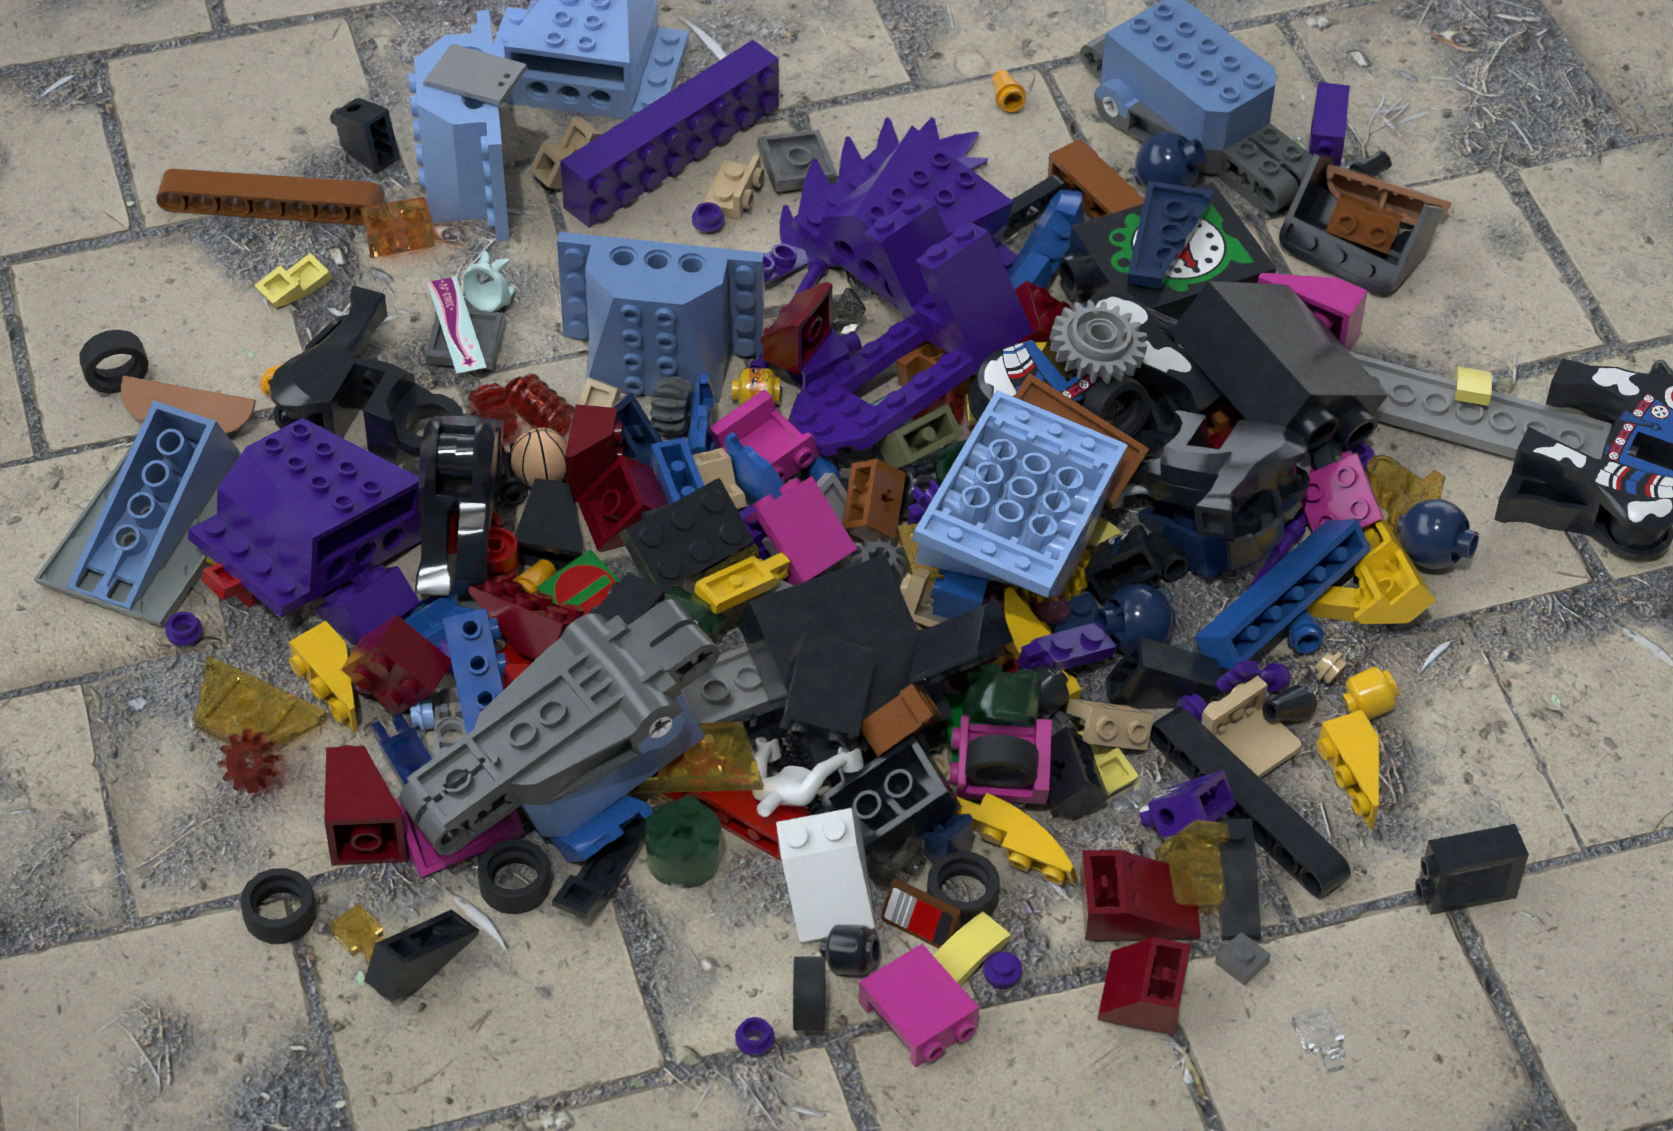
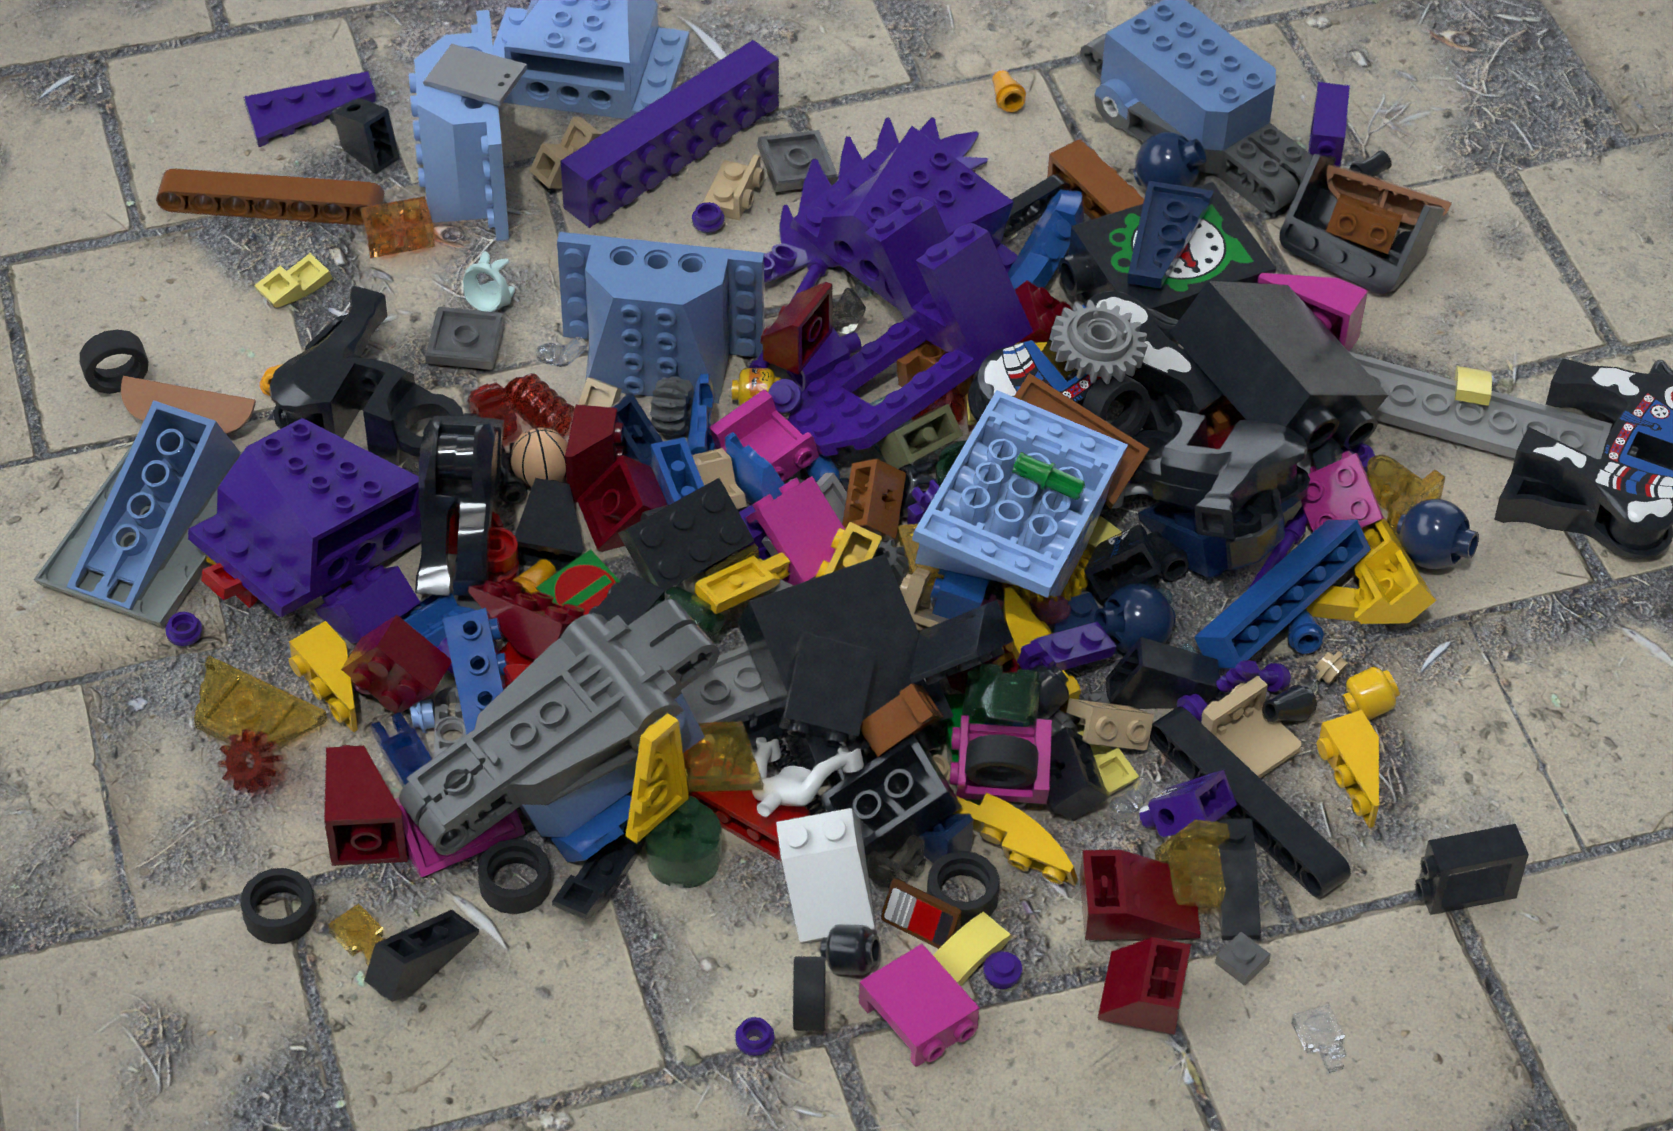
(295, 106): none -> dark purple wing
(456, 325): sticker -> none
(561, 355): none -> clear arm
(658, 778): none -> yellow wing
(786, 395): none -> dark purple plate
(851, 547): none -> yellow brick
(1048, 476): none -> green axle

